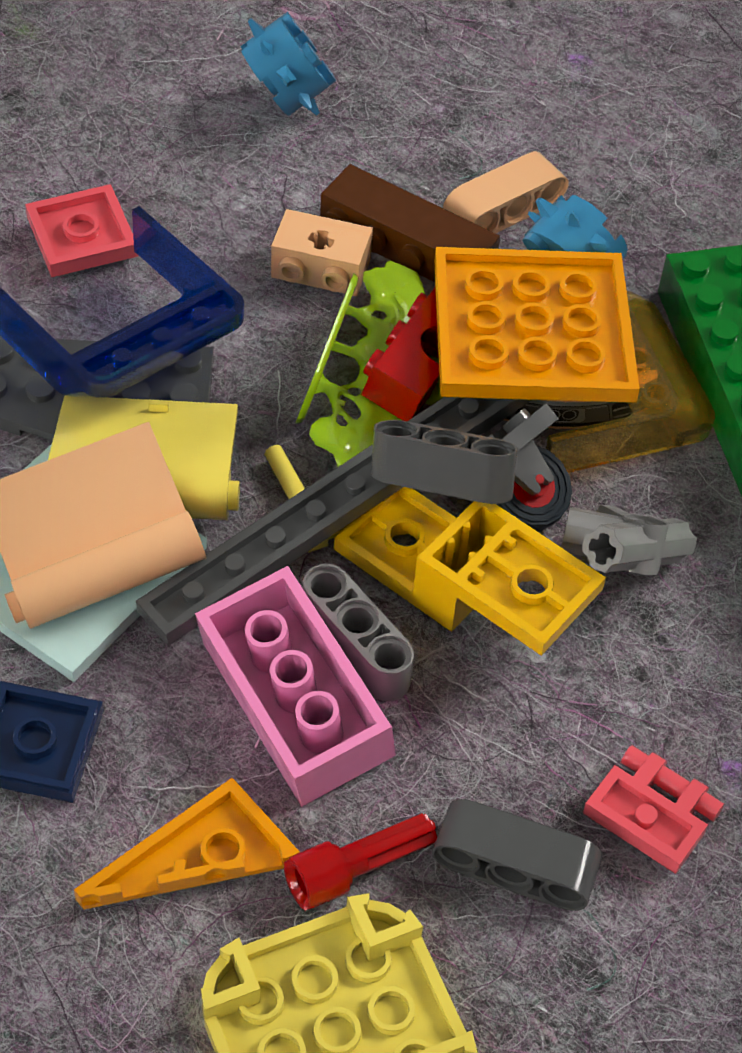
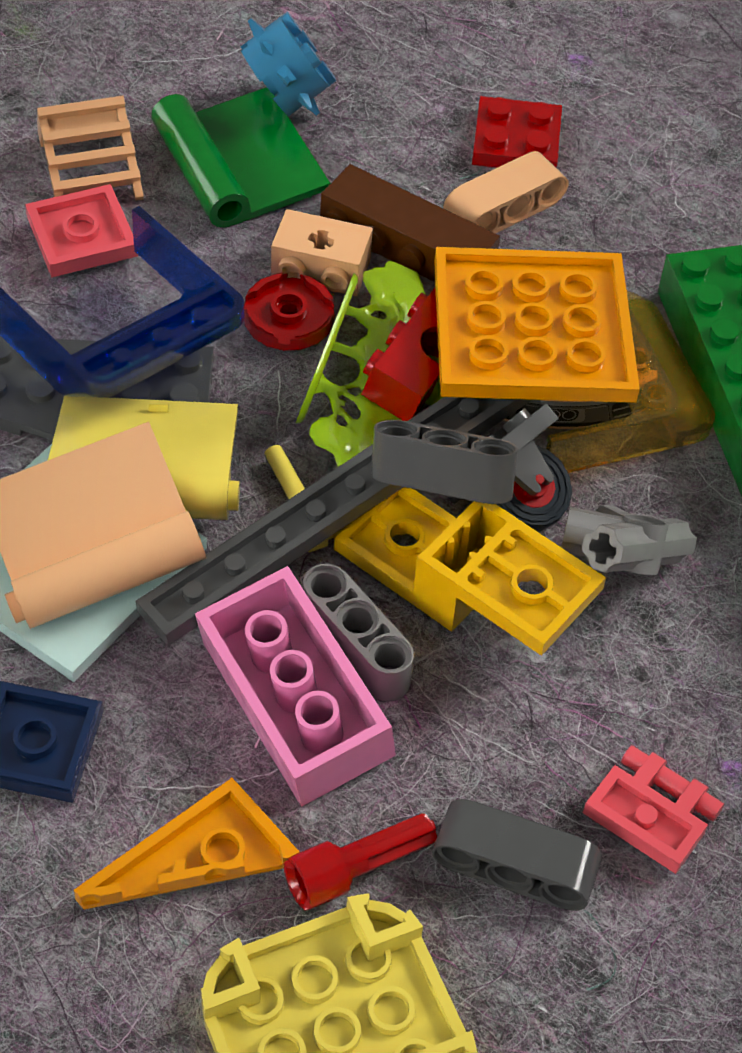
(88, 122): none -> light nougat plate
(239, 155): none -> green door
(288, 311): none -> red plate
(514, 128): none -> red plate
(571, 227): dark azure brick -> none

